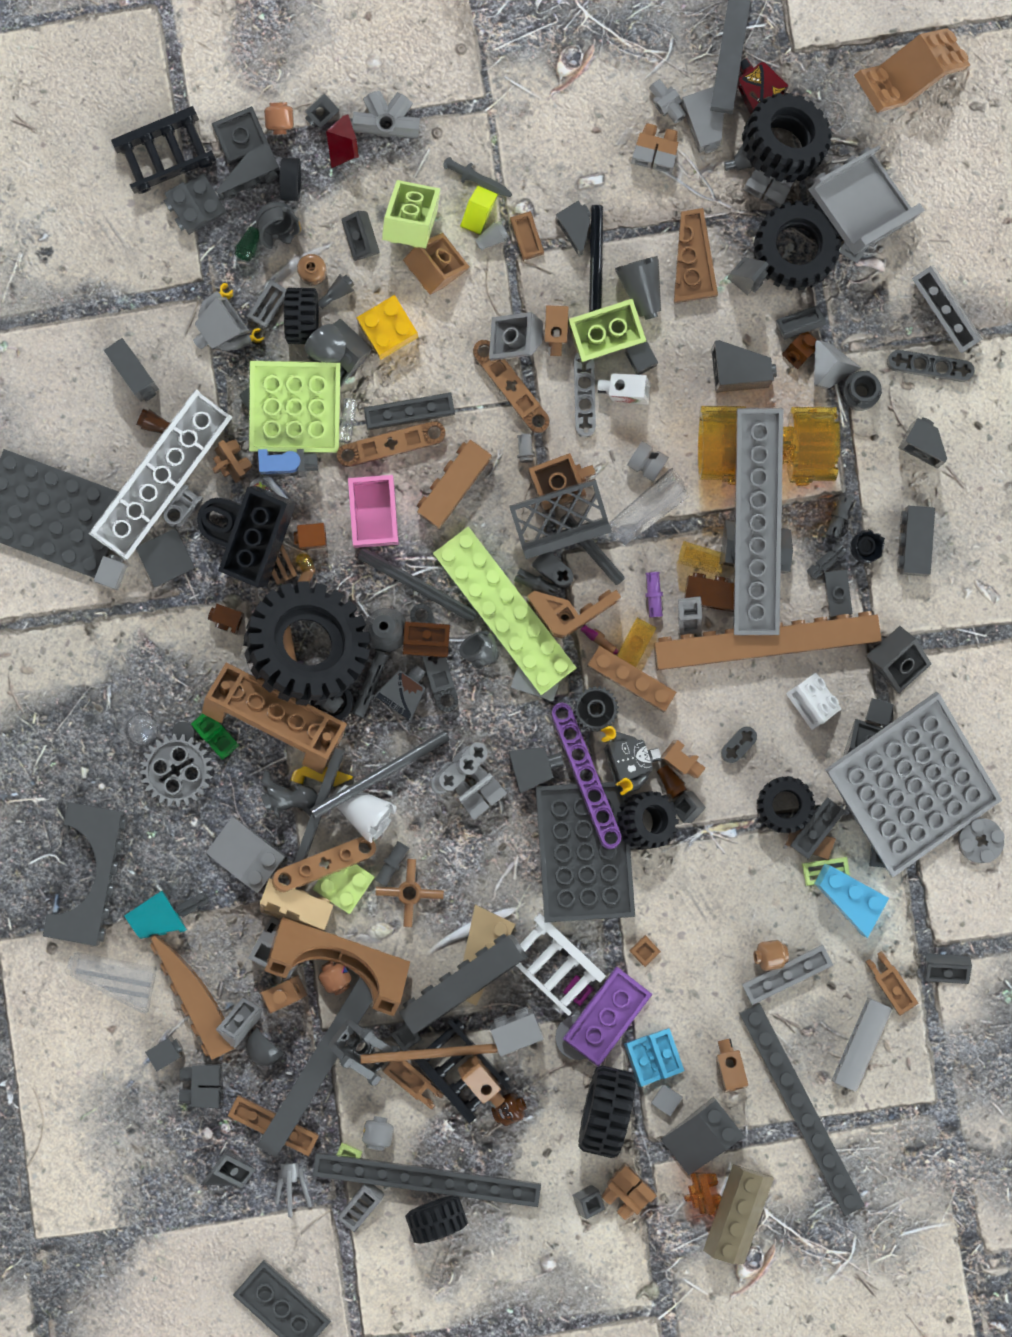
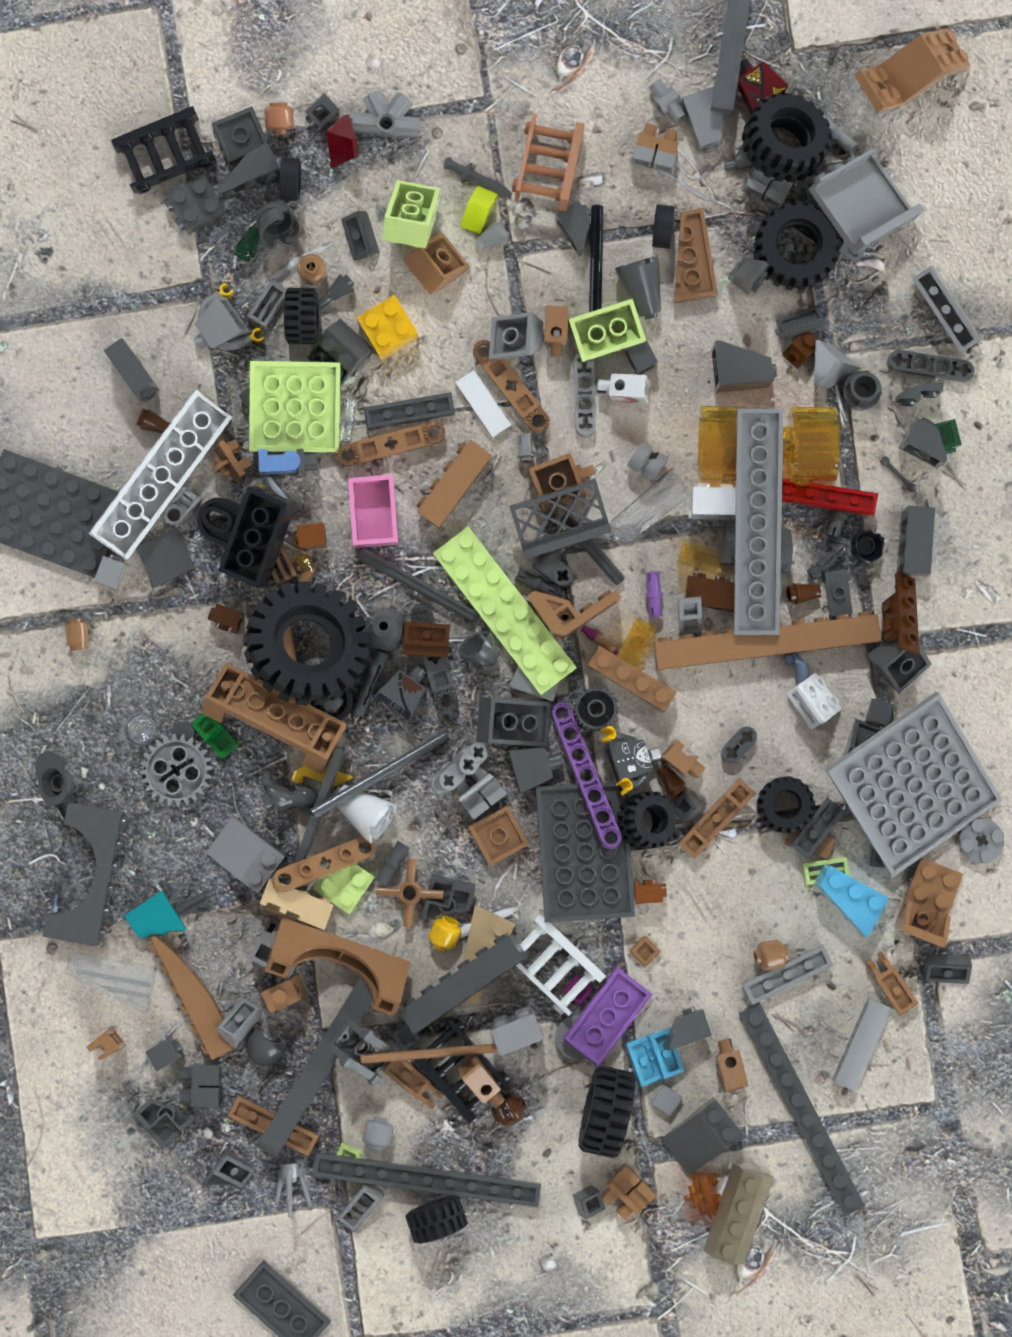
(53, 778): none -> dark grey piece
(77, 634): none -> medium nougat brick
(109, 1041): none -> medium nougat hinge
(162, 1121): none -> dark grey slope
(326, 344): dark grey helmet -> none
(334, 977): nougat head -> none
(444, 933): none -> yellow head
(457, 897): none -> dark grey slope
(483, 404): none -> white tile
(498, 835): none -> medium nougat plate
(513, 721): none -> dark grey slope
(526, 236): medium nougat tile -> none
(569, 156): none -> nougat fence
(649, 892): none -> dark orange brick
(663, 226): none -> black tyre
(687, 1029): none -> dark grey slope
(712, 502): none -> white brick
(716, 818): none -> medium nougat slope
(800, 593): none -> reddish brown cone
(800, 665): none -> sand blue arm
(830, 497): none -> red tile
(840, 137): none -> light grey pin
(885, 461): none -> dark grey hinge
(901, 616): none -> reddish brown bracket
(913, 395): none -> dark grey slope
(929, 902): none -> medium nougat bracket
(949, 435): none -> clear green brick

